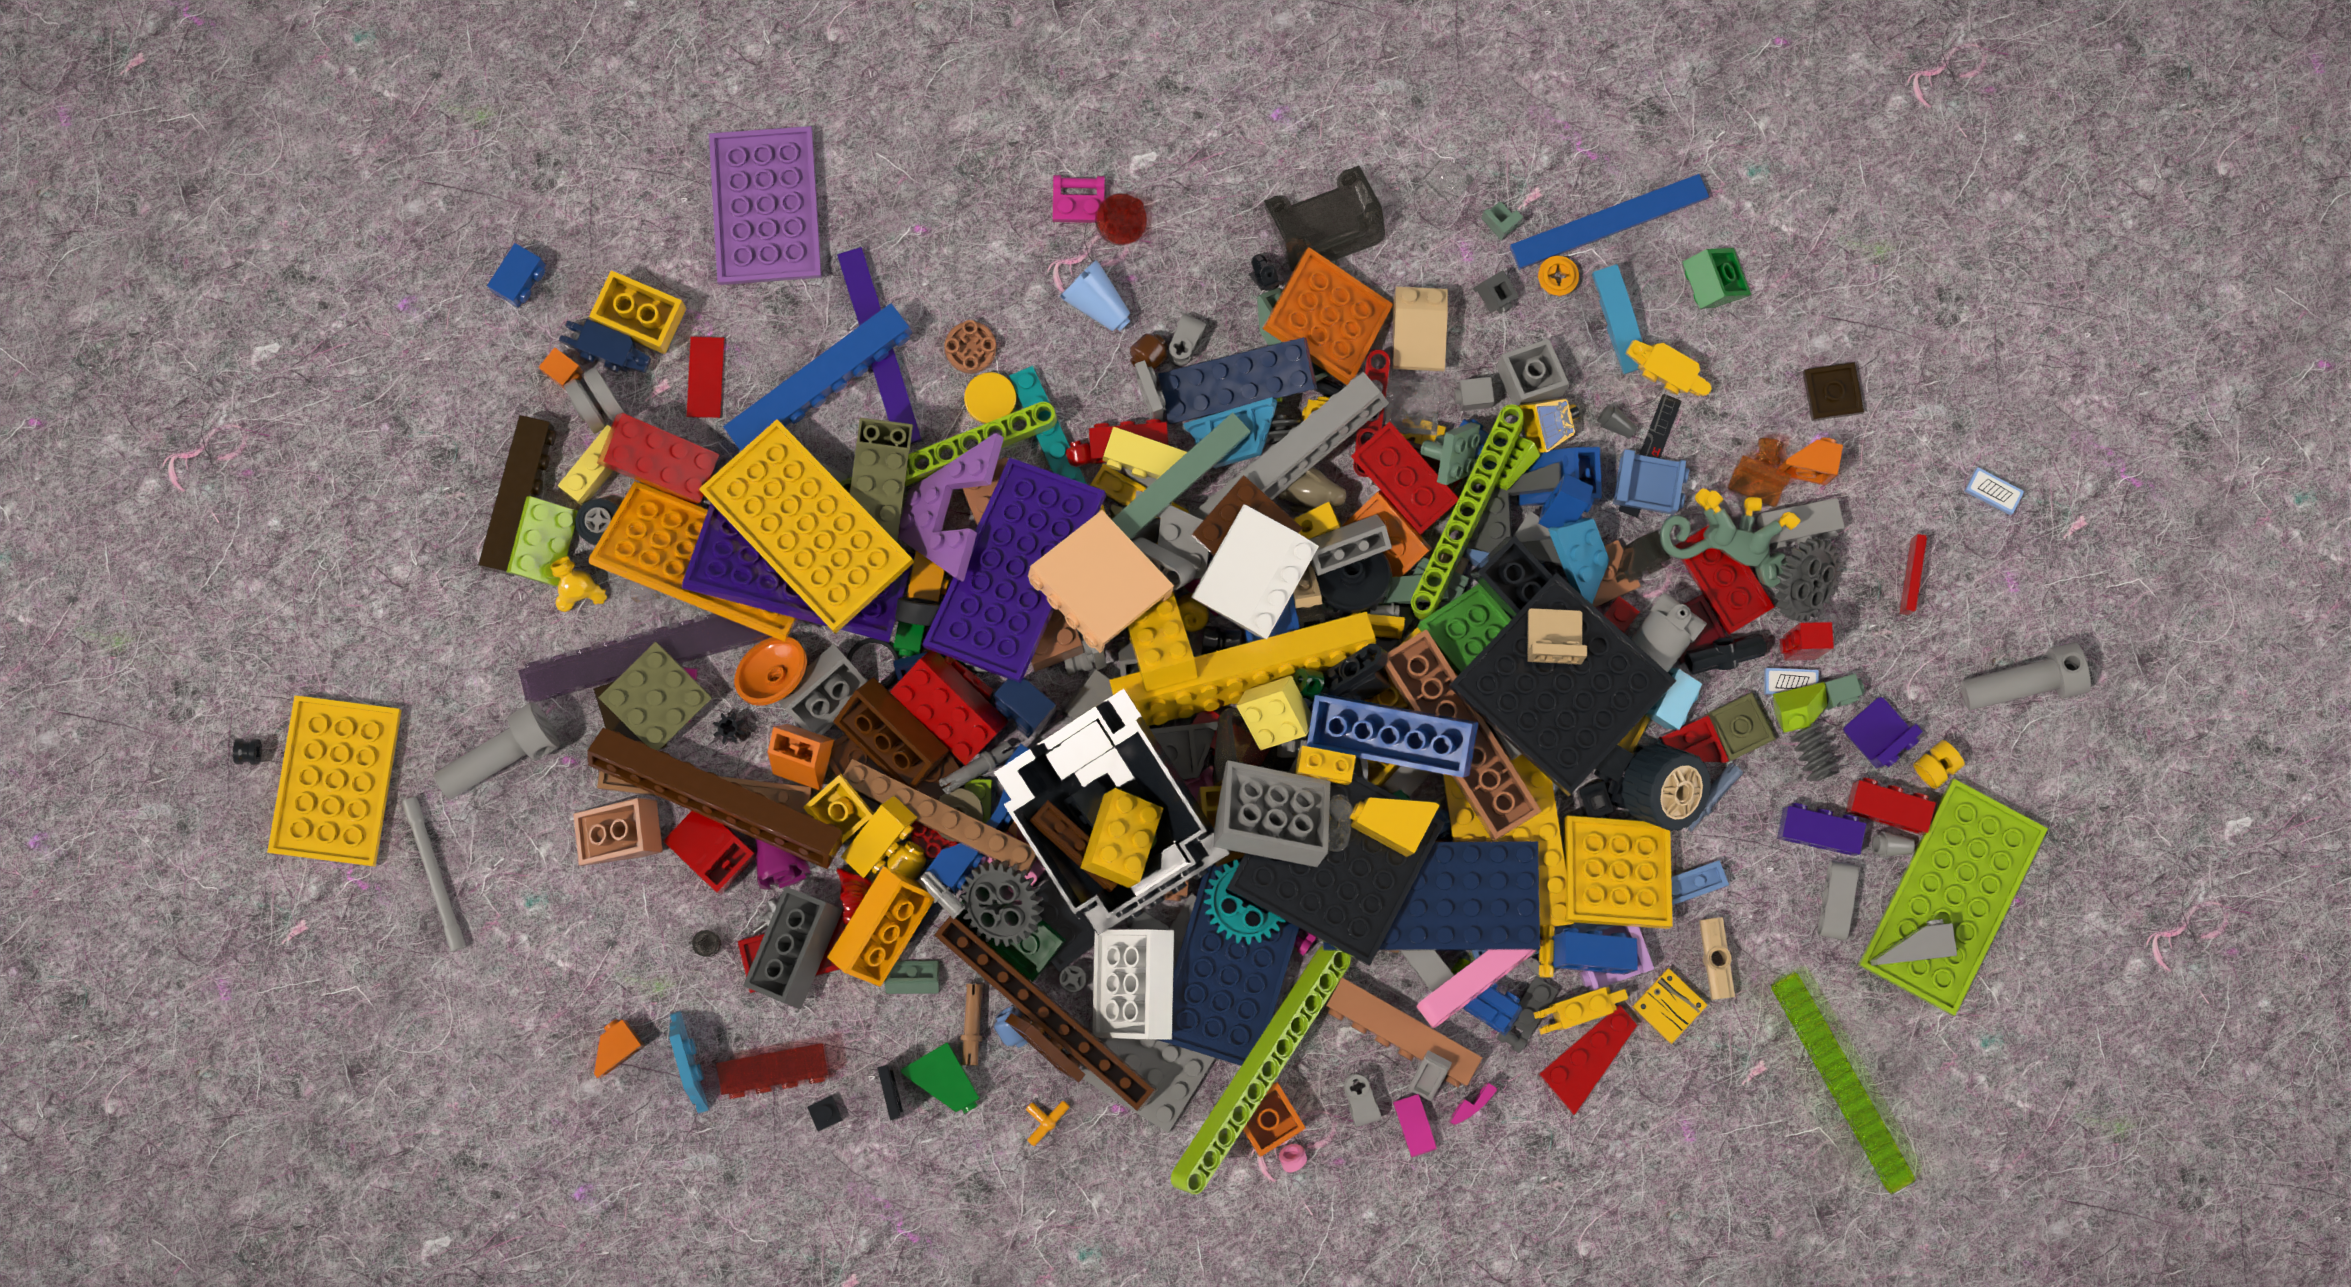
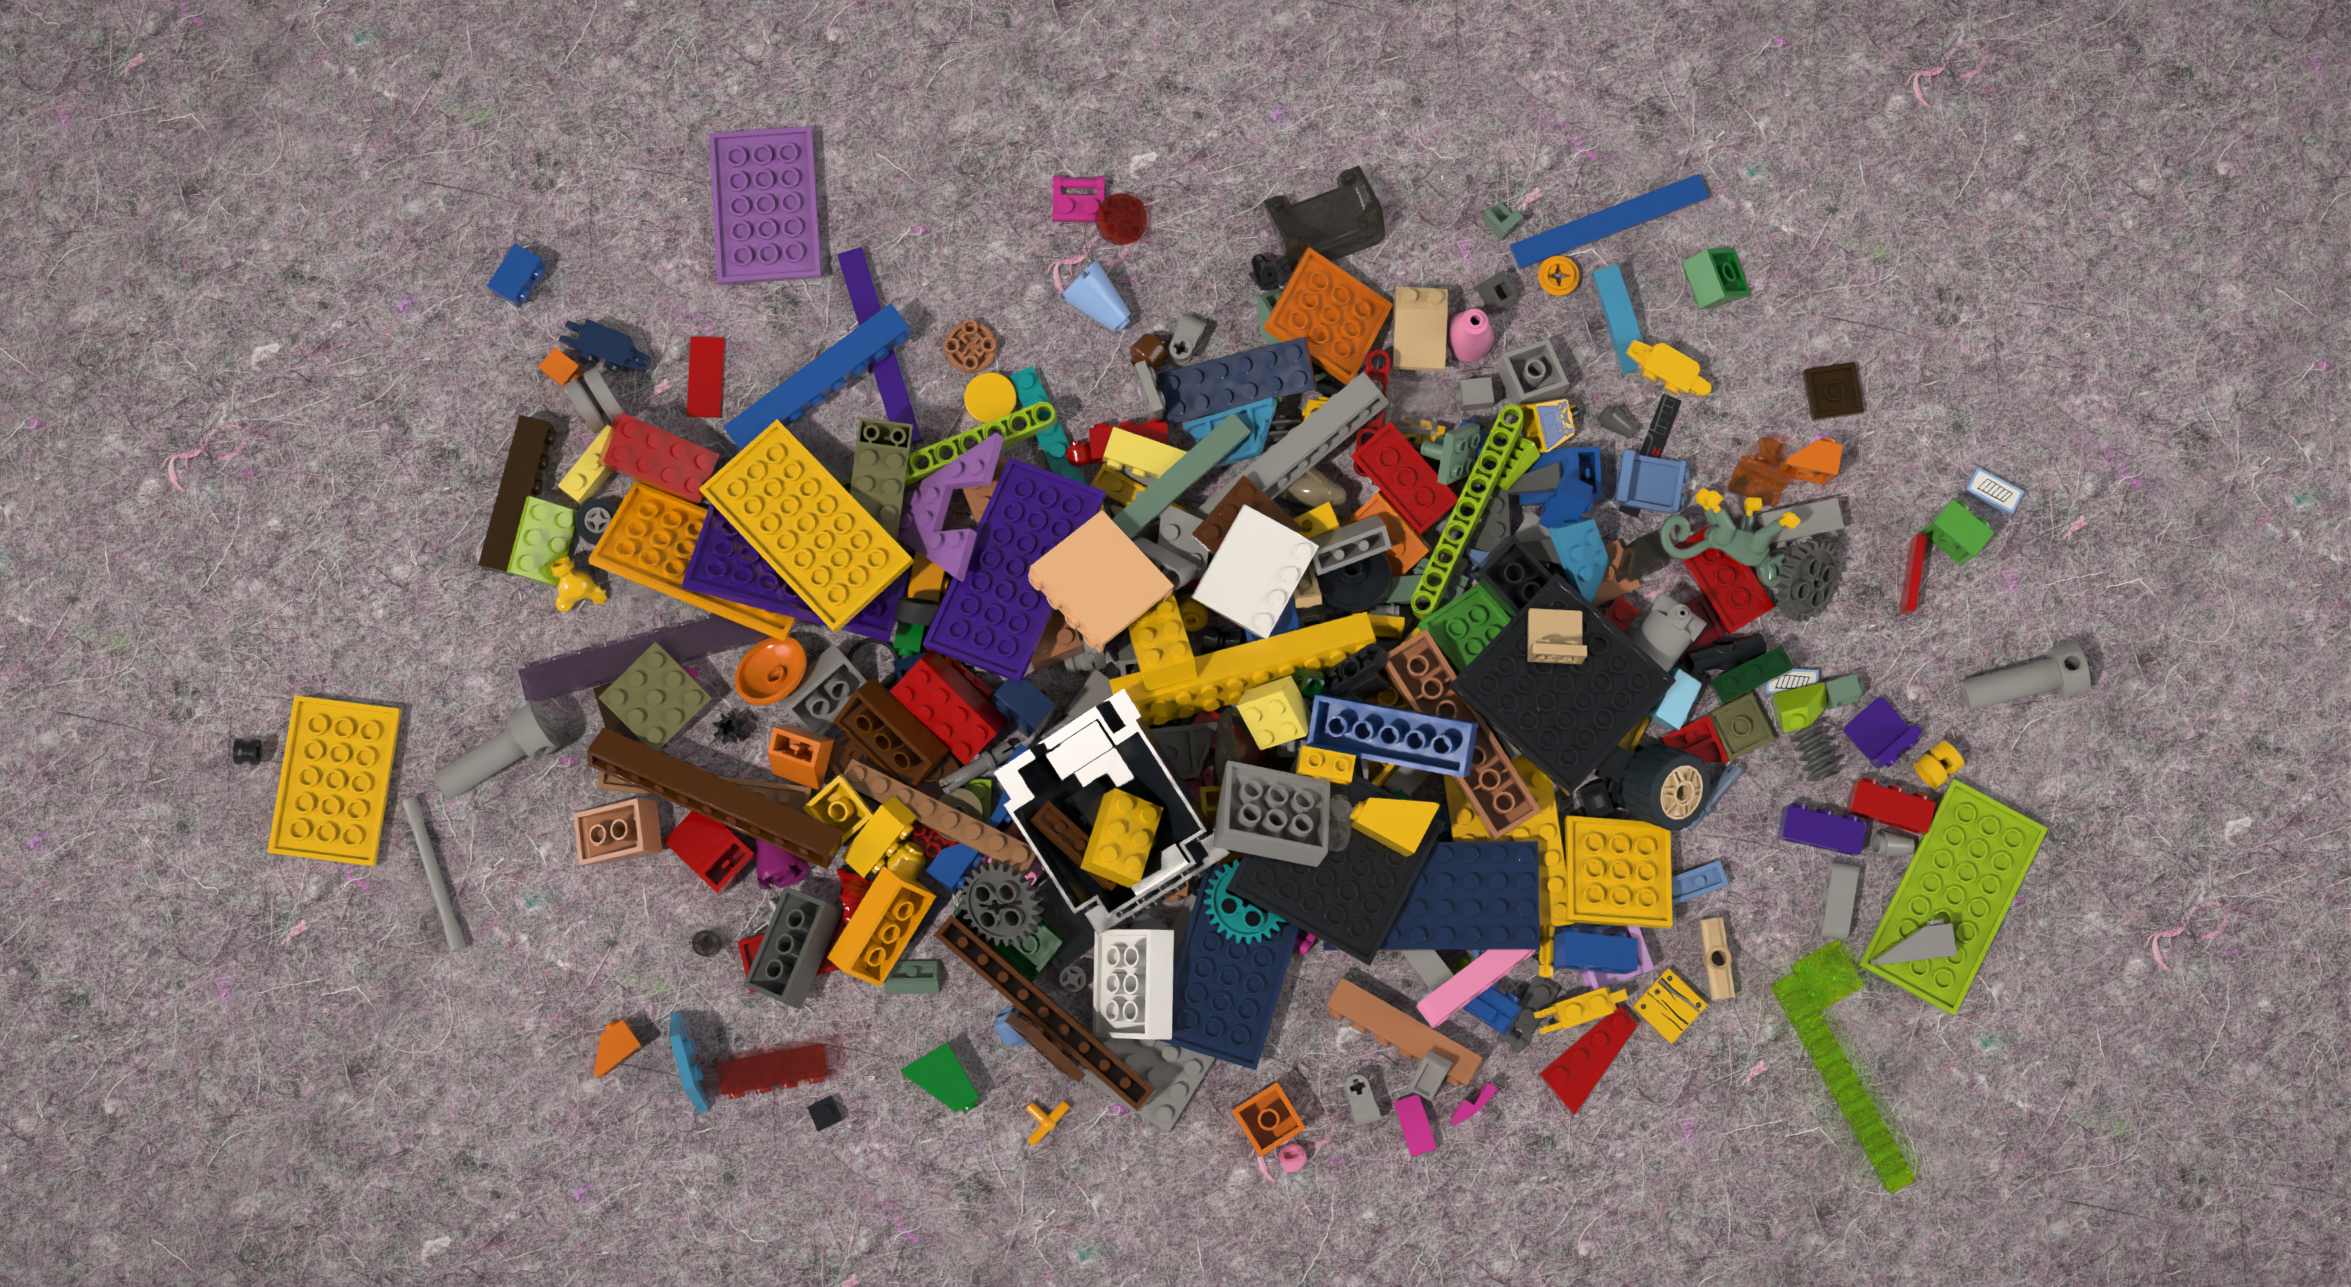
(638, 311): yellow brick -> none
(890, 1092): black tile -> none
(941, 894): light grey axle -> none
(972, 1025): medium nougat pin -> none
(1259, 1071): lime beam -> none
(1469, 335): none -> bright pink cone
(1751, 675): none -> dark green brick
(1807, 641): red brick -> none
(1828, 975): none -> clear neon green plate
(1957, 531): none -> bright green brick

